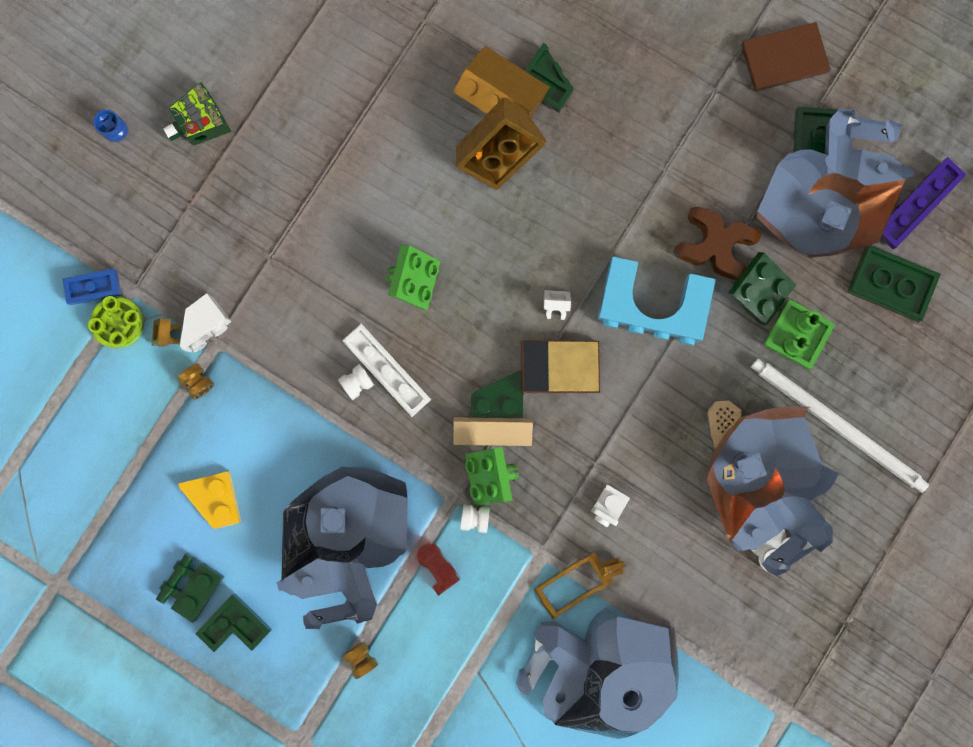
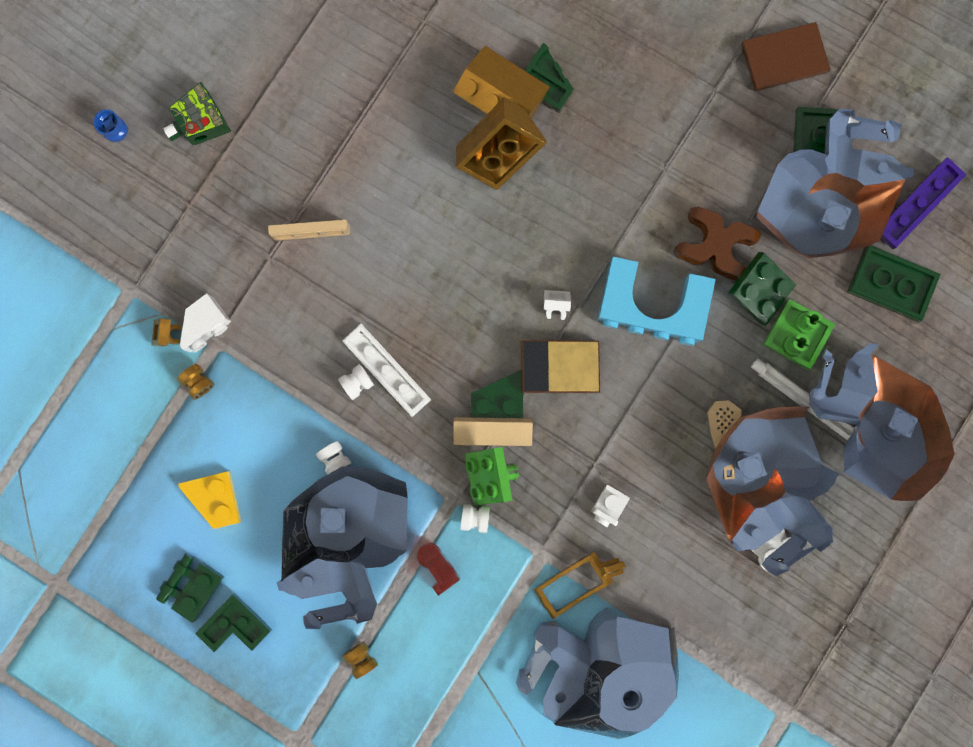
(91, 287): blue plate -> none
(116, 322): lime tile -> none
(309, 230): none -> tan tile
(335, 463): none -> white wheel
(413, 277): bright green plate -> none
(899, 431): none -> sand blue piece

